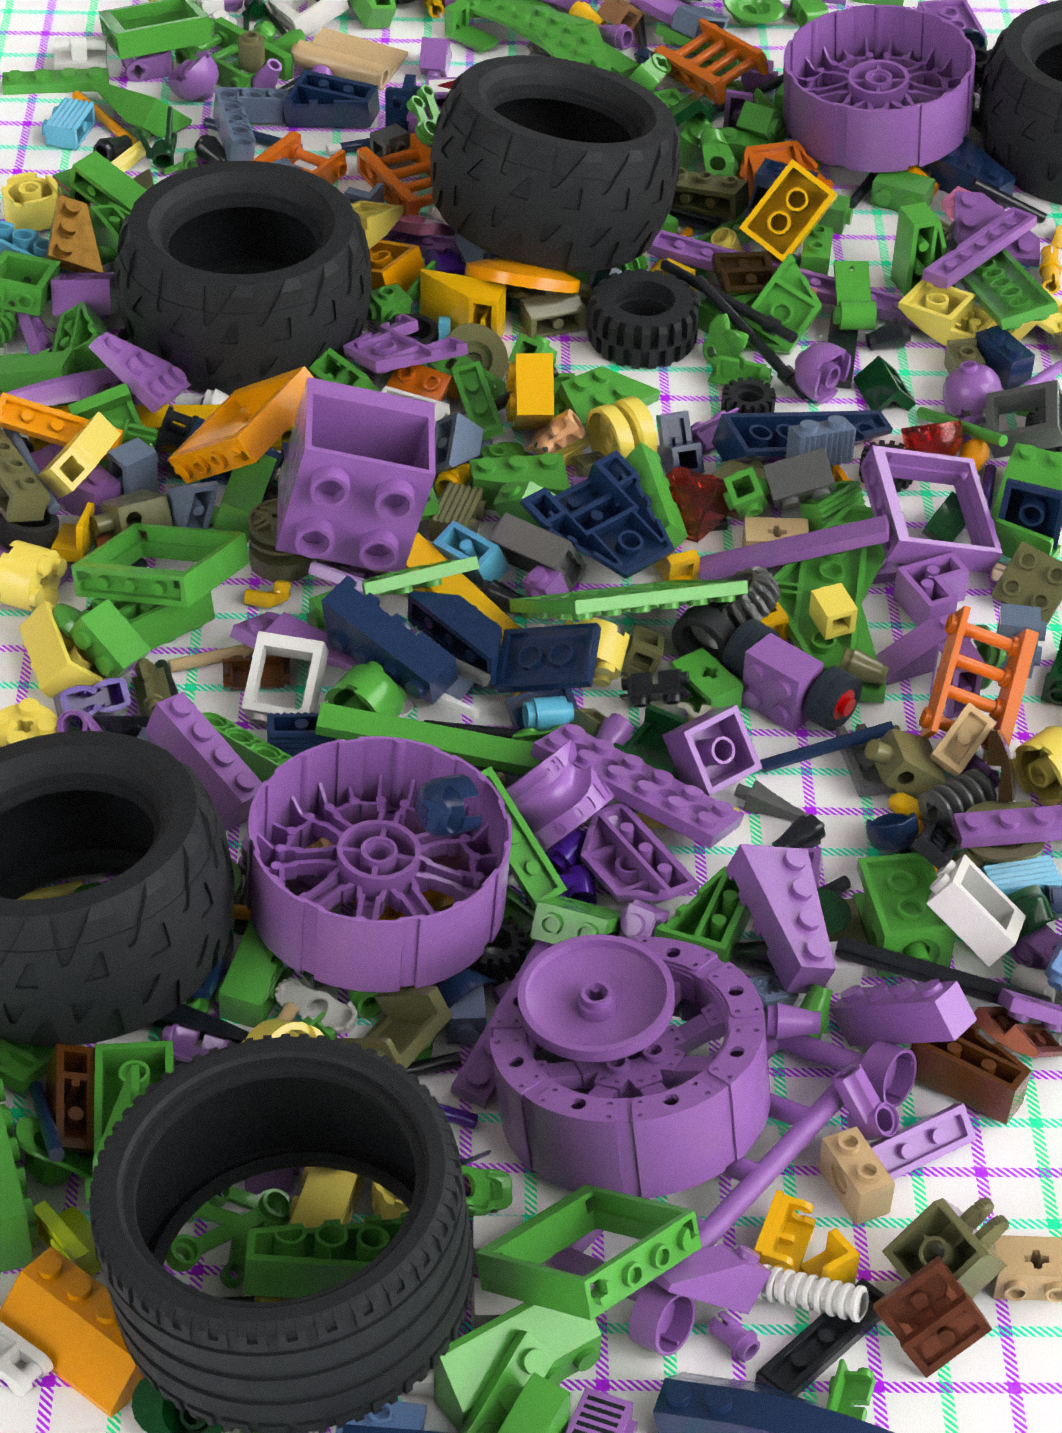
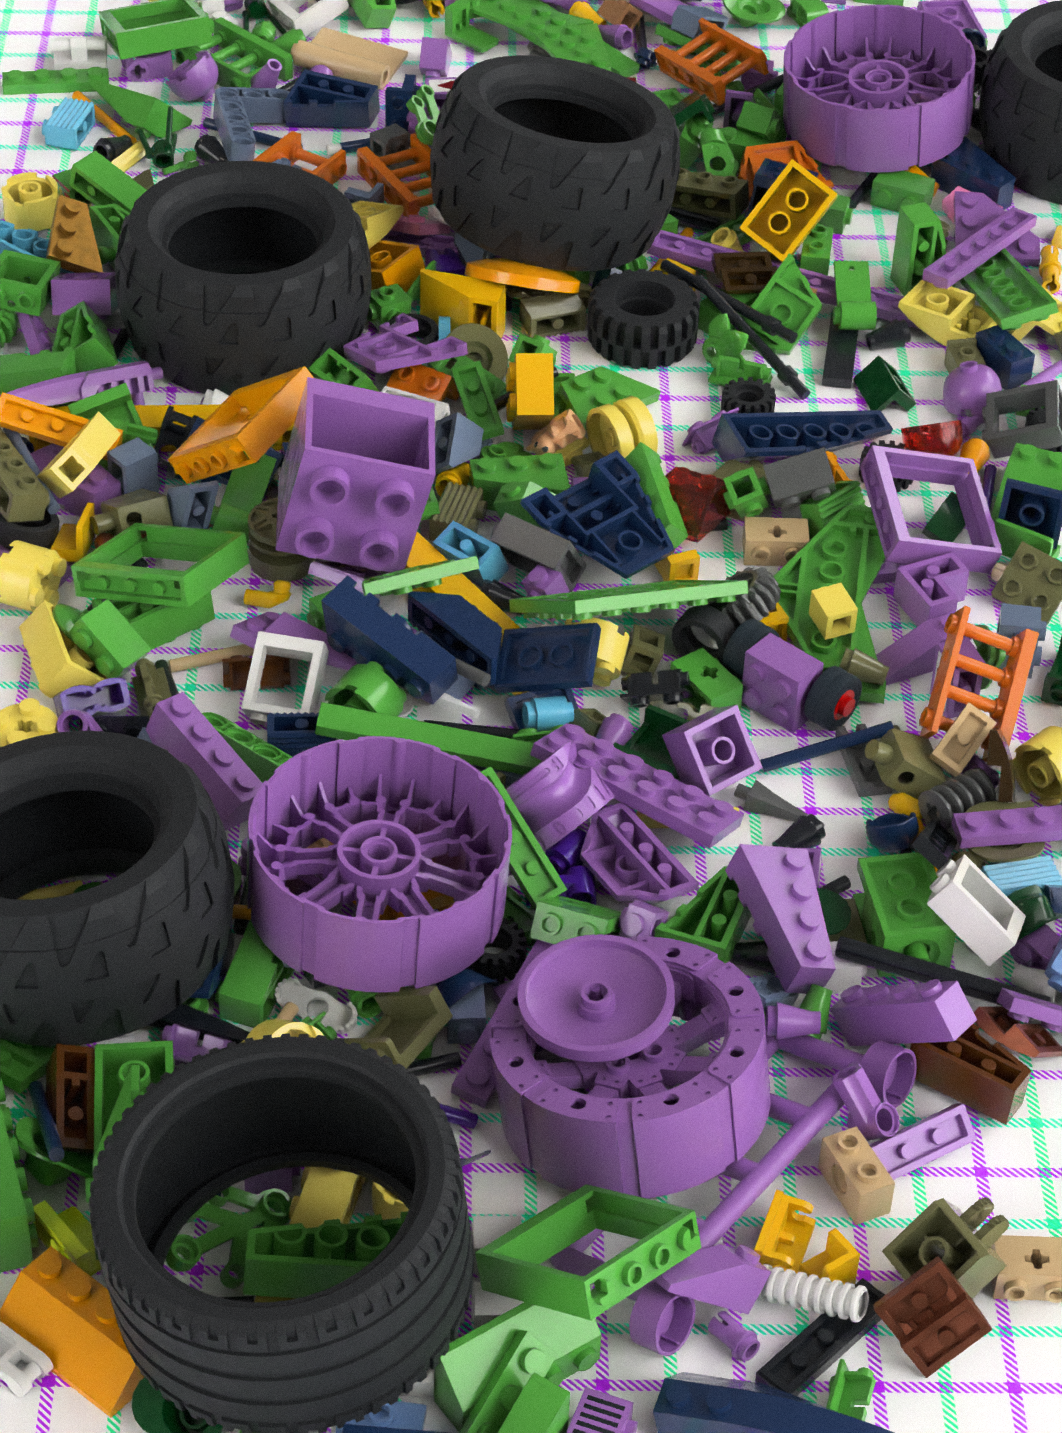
(146, 375): medium lavender plate -> none
(251, 51): olive brick -> none
(441, 806): dark blue helmet -> none
(489, 1190): bright green piece -> none
(651, 72): bright green piece -> none
(676, 443): brick -> none
(796, 548): medium lavender tile -> none
(820, 370): medium lavender cylinder -> none
(834, 434): sand blue brick -> none
(953, 235): black bar -> none
(968, 428): bright green bar -> none
(1006, 199): black bar -> none

